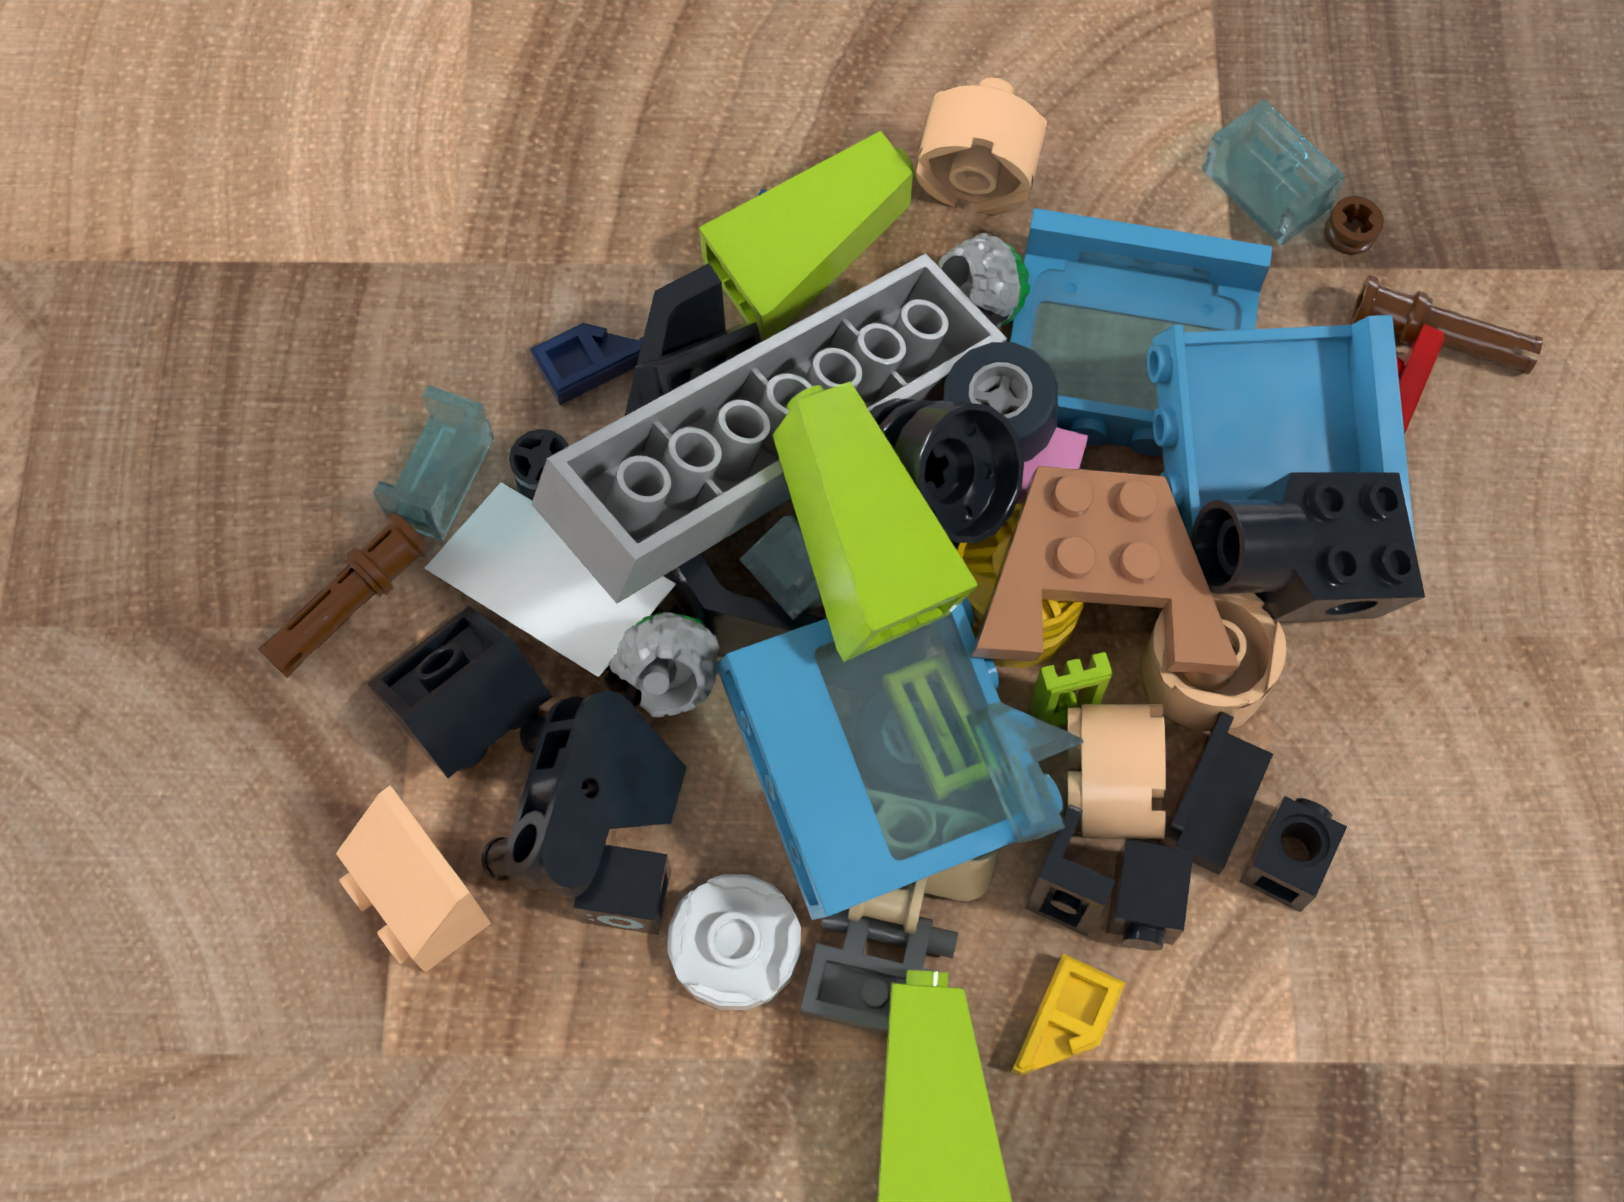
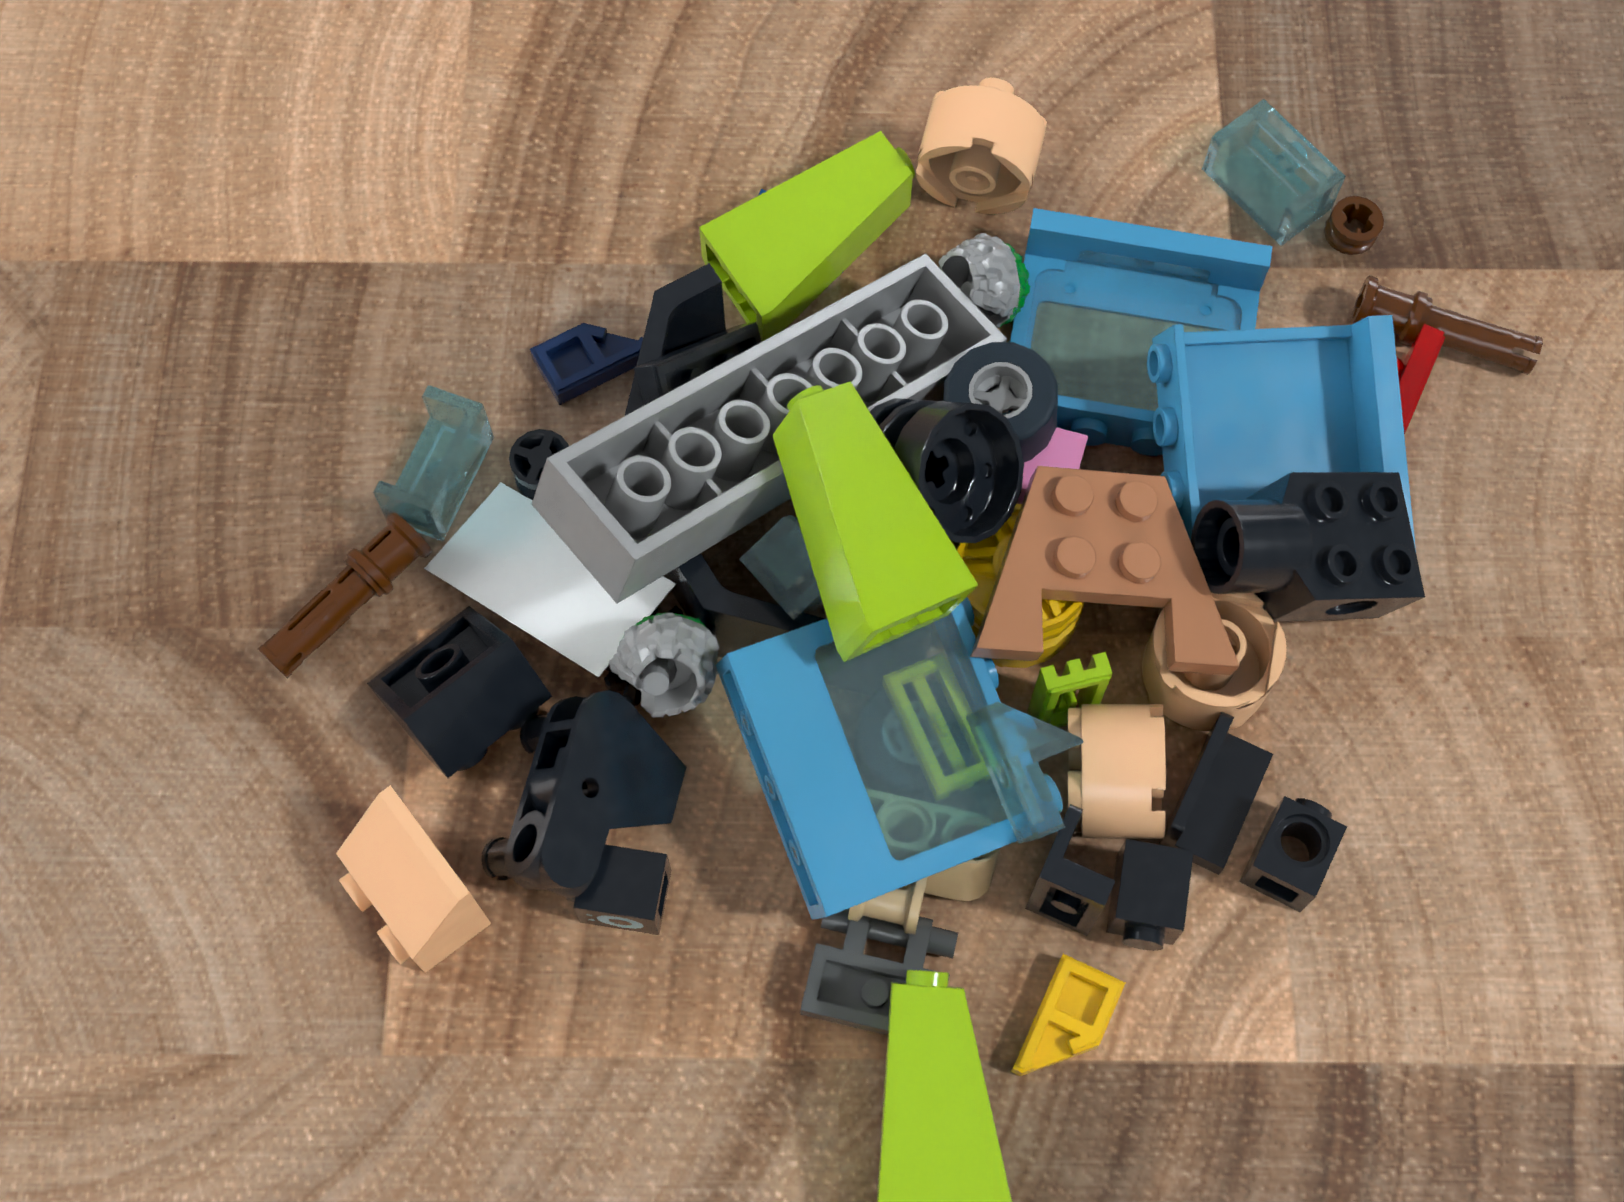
(734, 942): white tile -> none

